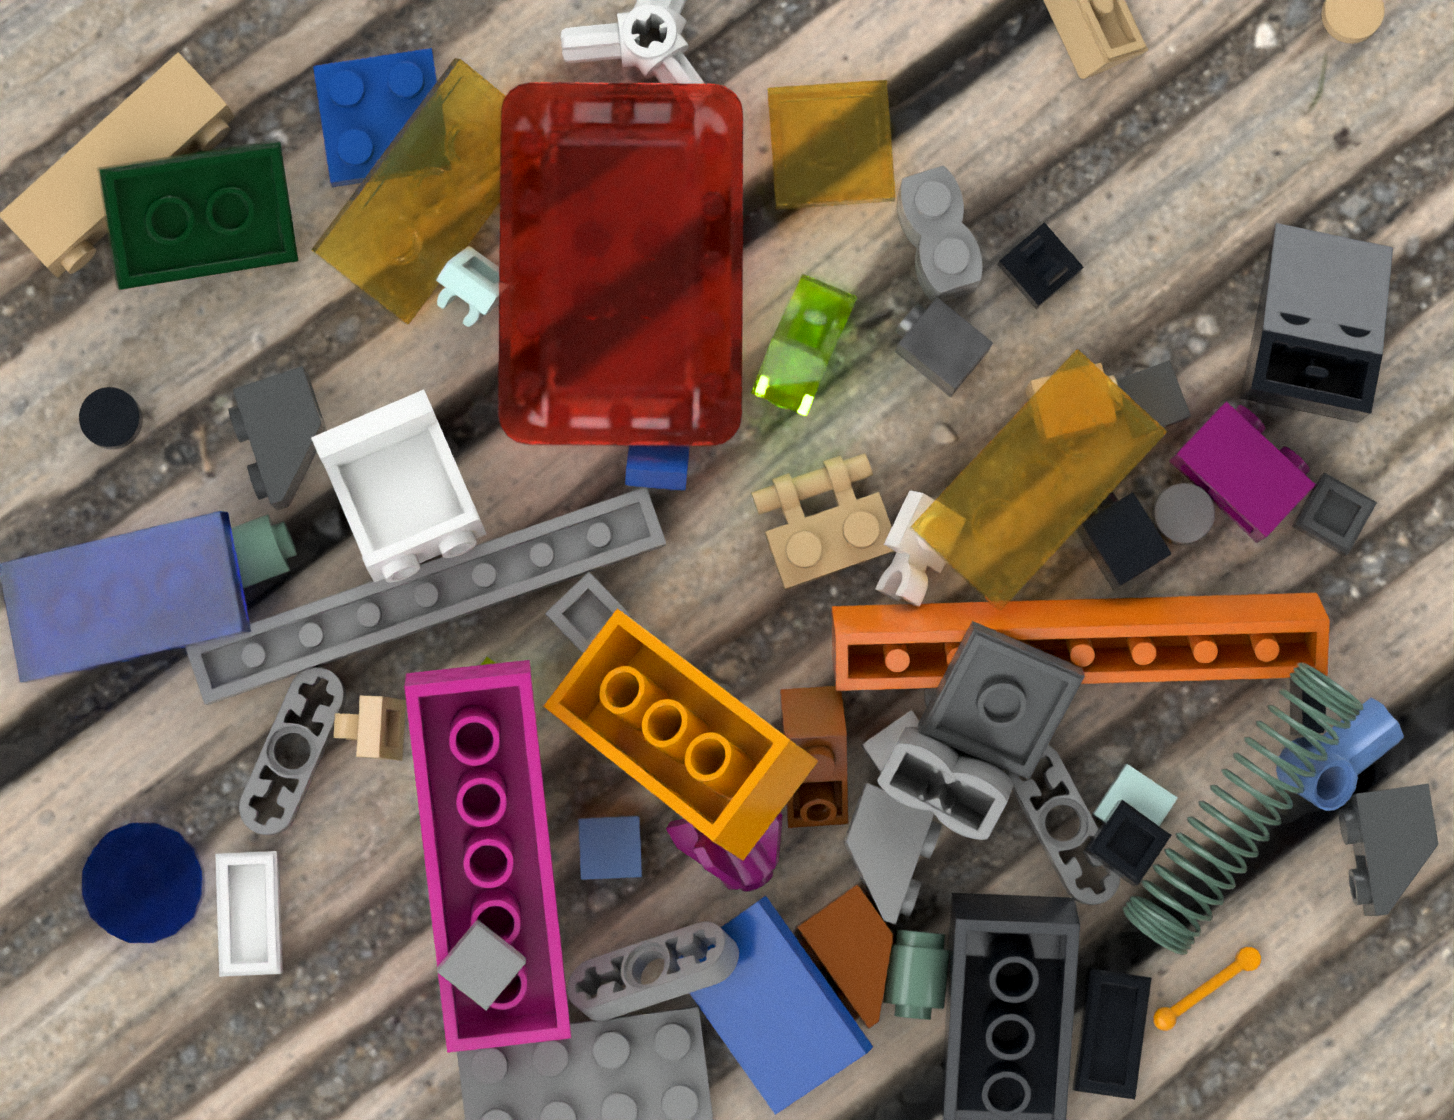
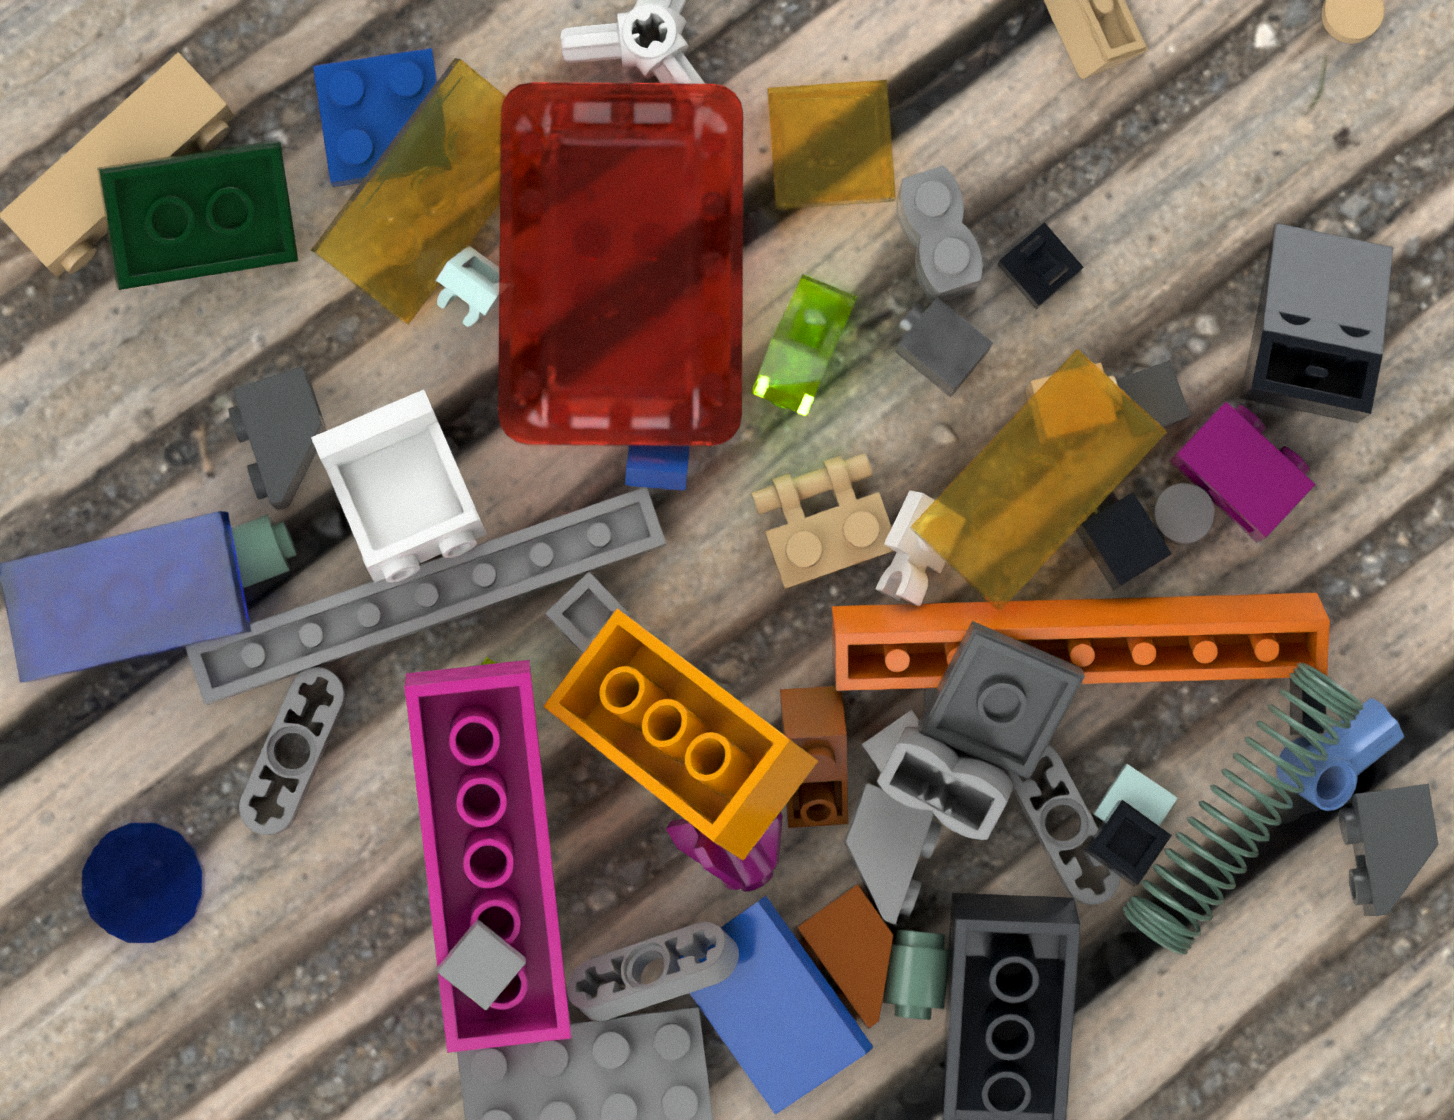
(110, 418): black tile -> none
(249, 913): white tile -> none
(376, 727): tan tile -> none
(610, 847): medium blue tile -> none
(1112, 1033): black tile -> none
(1245, 959): light orange hinge -> none
(1334, 514): dark grey tile -> none

